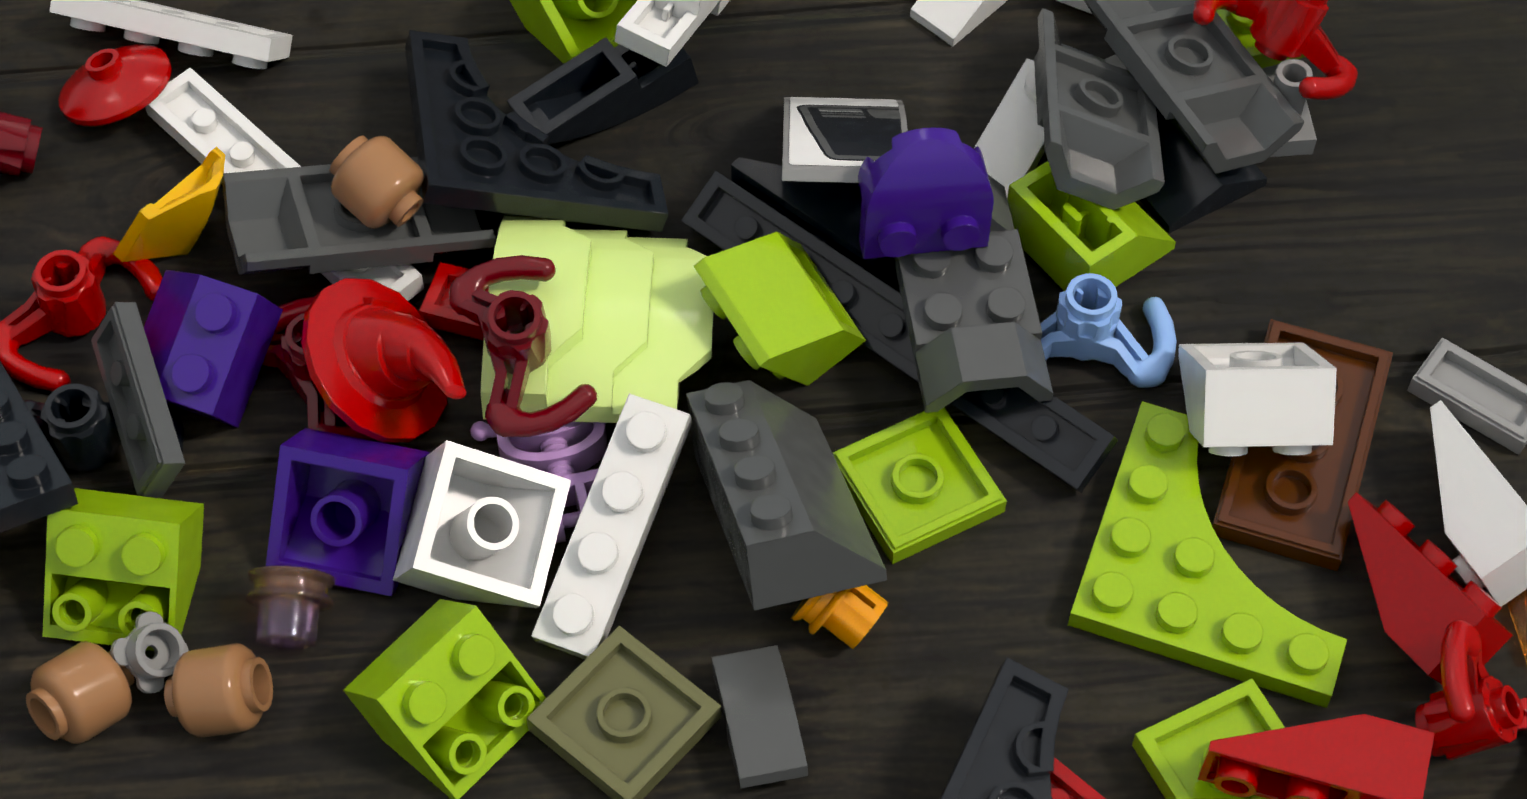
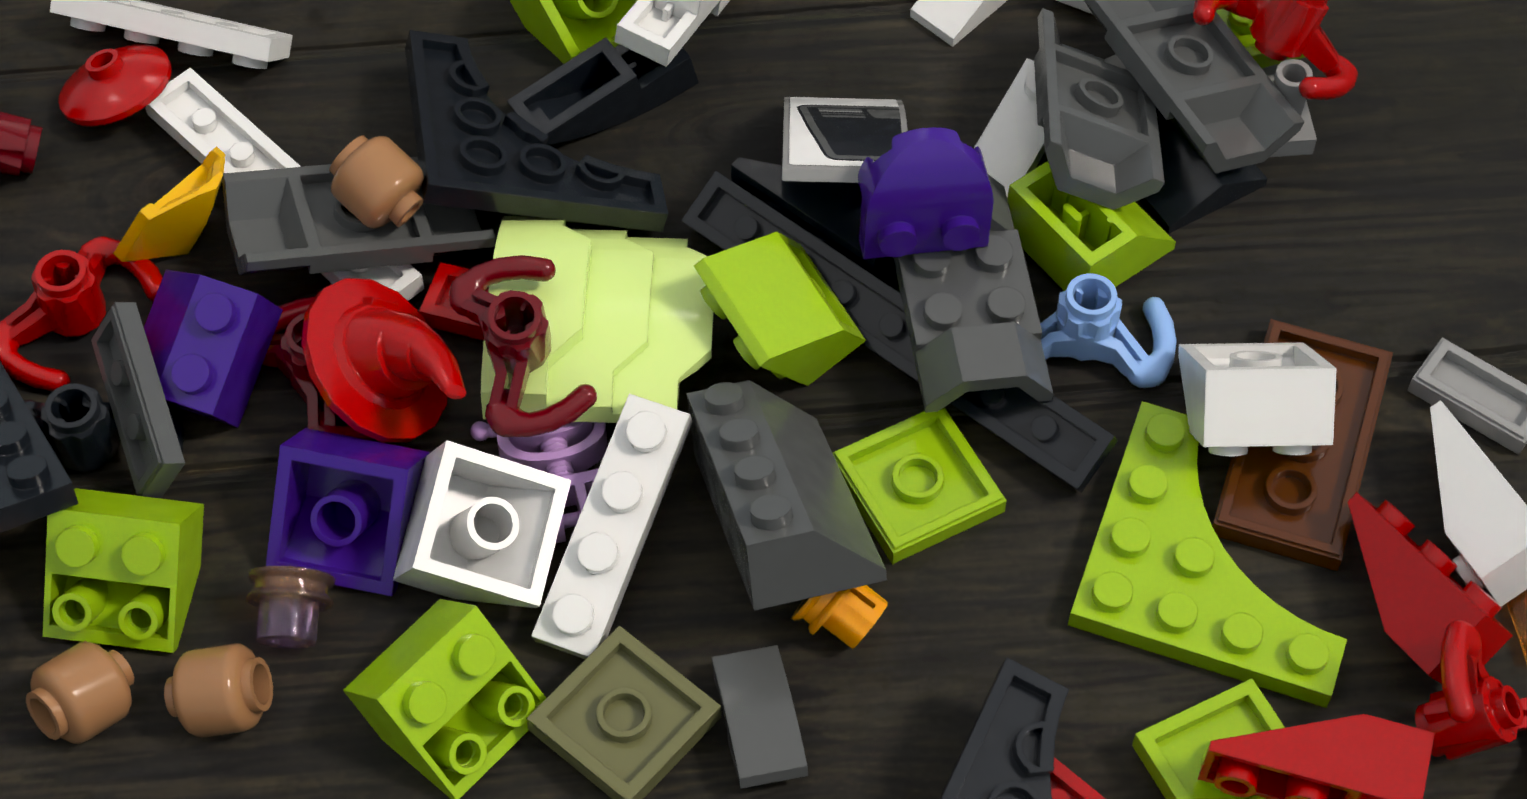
(165, 641): light grey plate -> none

